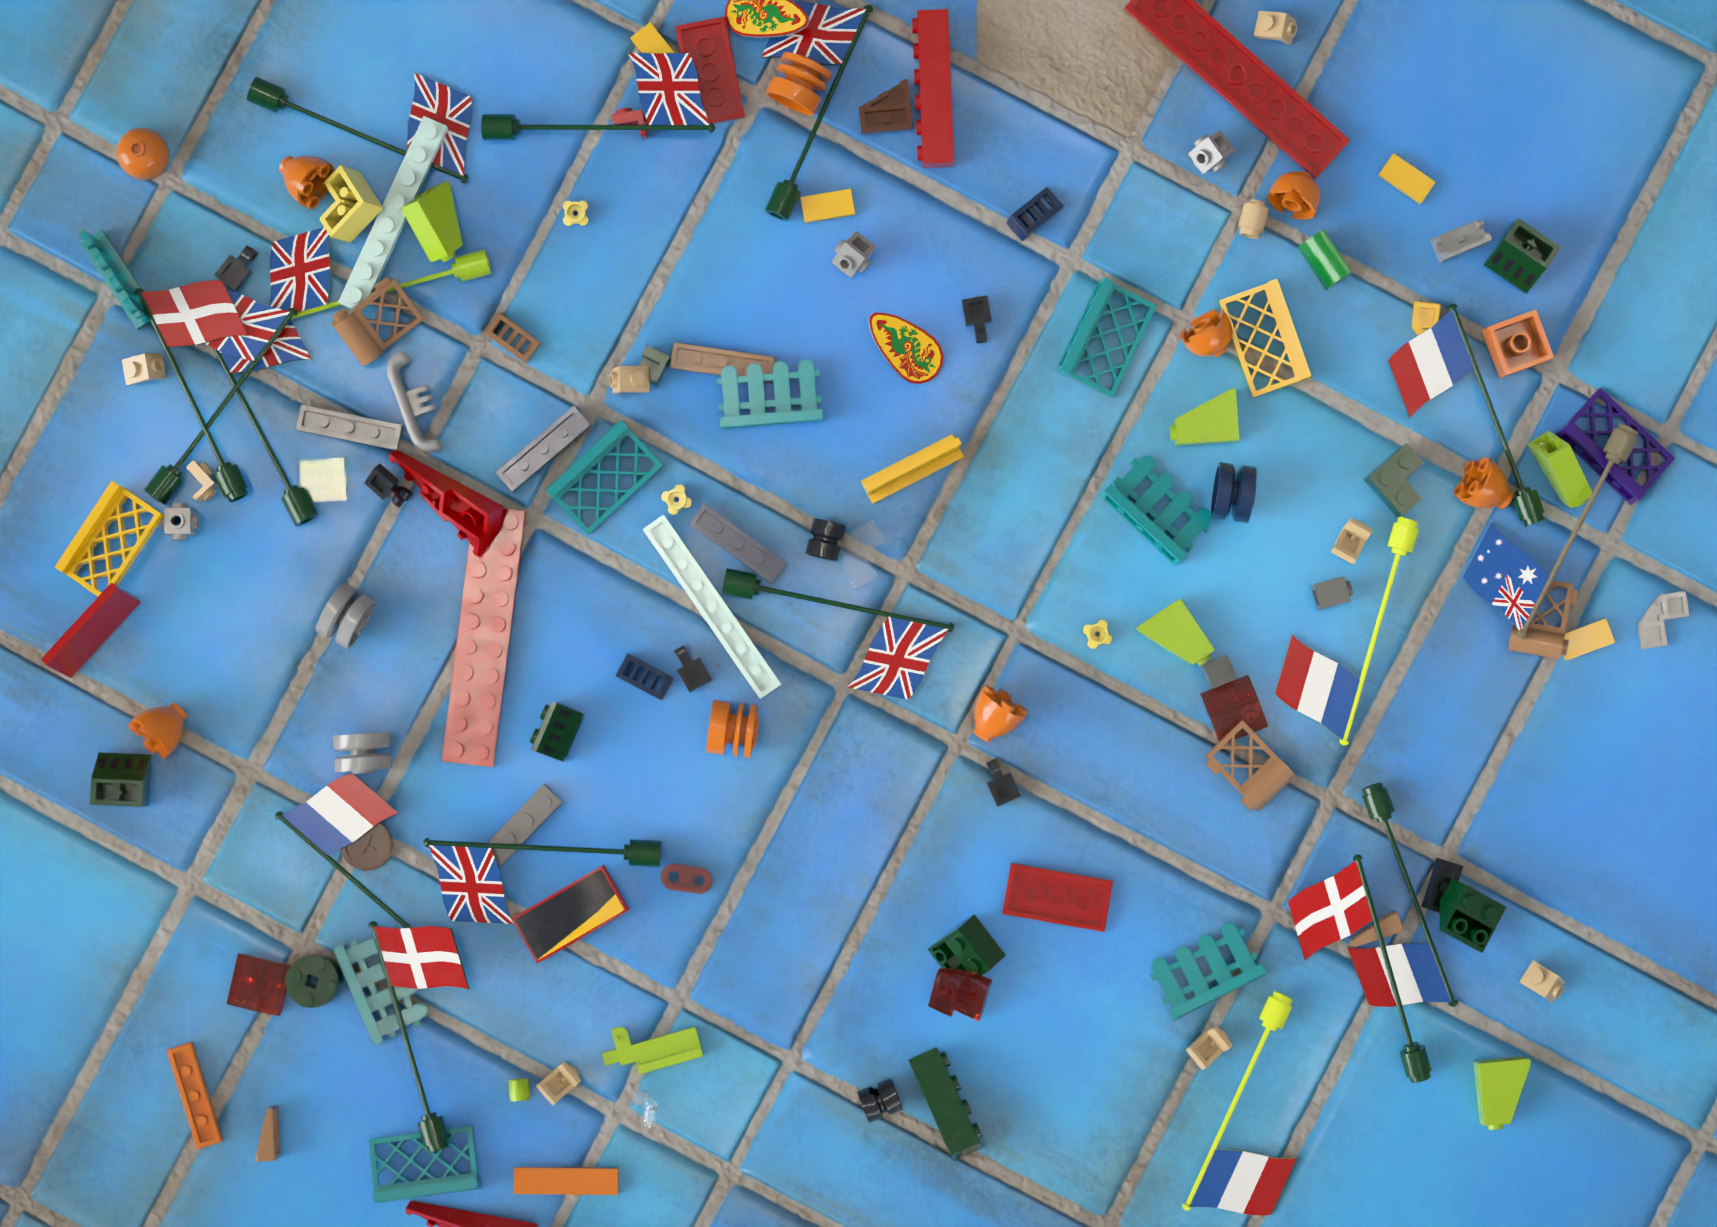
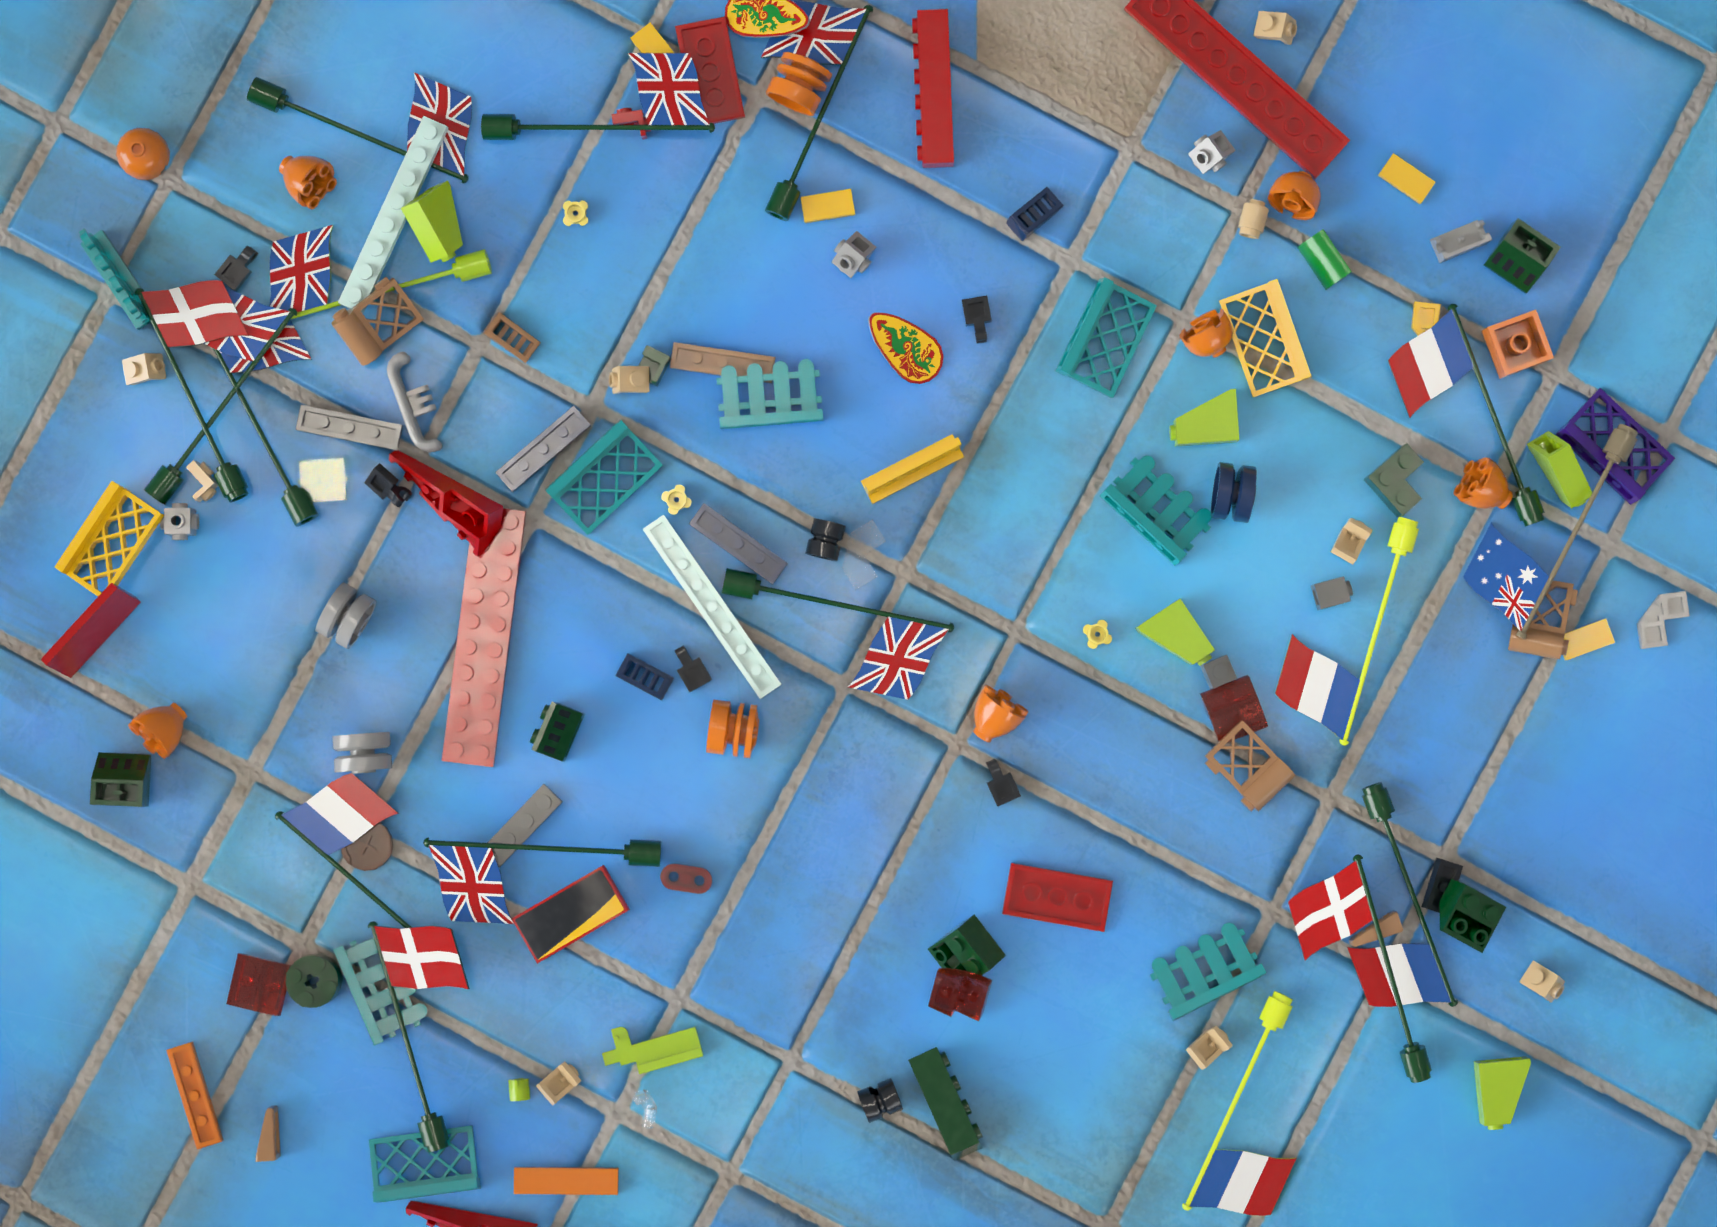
(353, 205): light yellow brick -> none
(888, 111): reddish brown wing -> none

